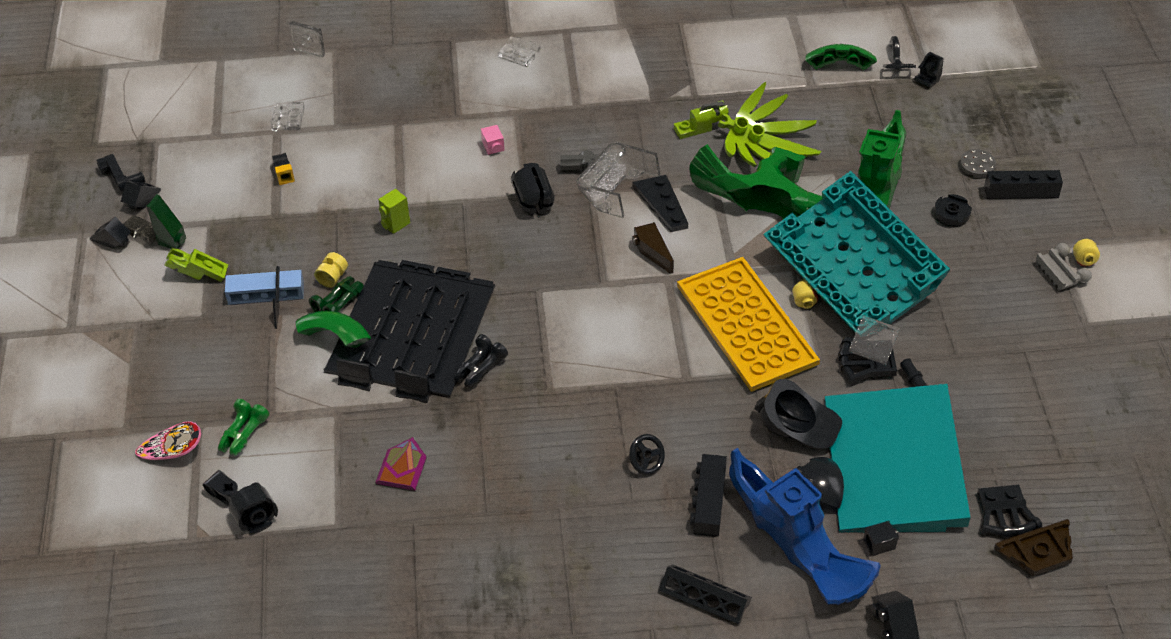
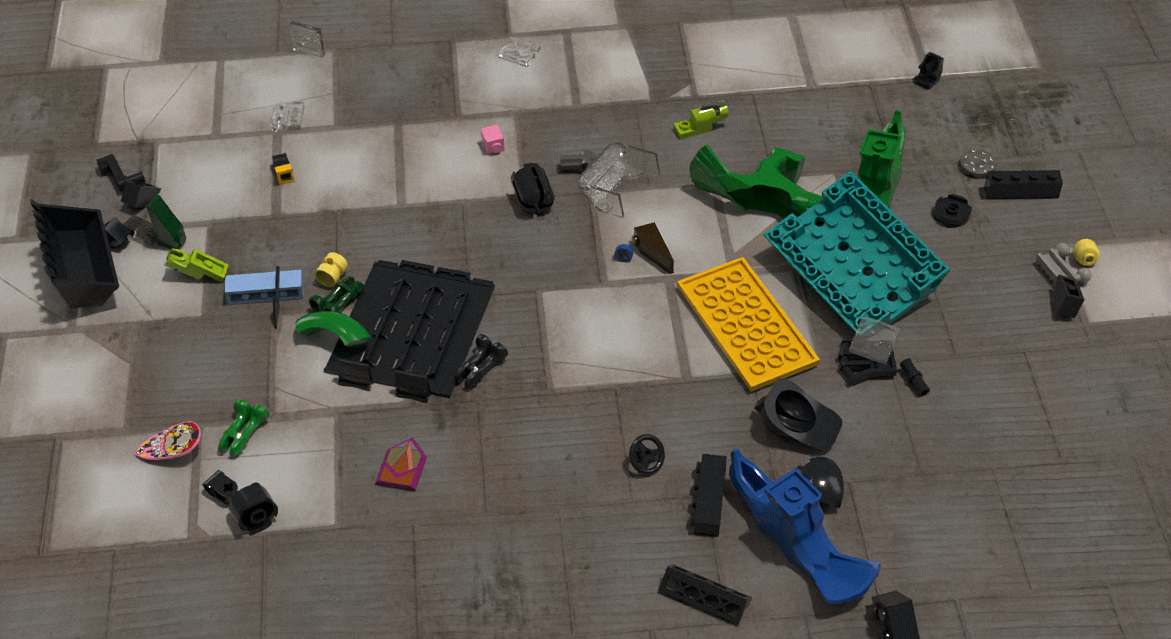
(76, 253): none -> black piece
(394, 211): lime brick -> none
(623, 253): none -> blue tile
(663, 201): black wing -> none
(747, 132): lime plant -> none
(804, 295): light yellow head -> none
(840, 52): green brick -> none
(881, 538): black brick -> none
(897, 64): black piece -> none
(899, 460): teal slope -> none
(1006, 500): black plate -> none
(1039, 549): dark brown wing -> none
(1067, 297): none -> black slope

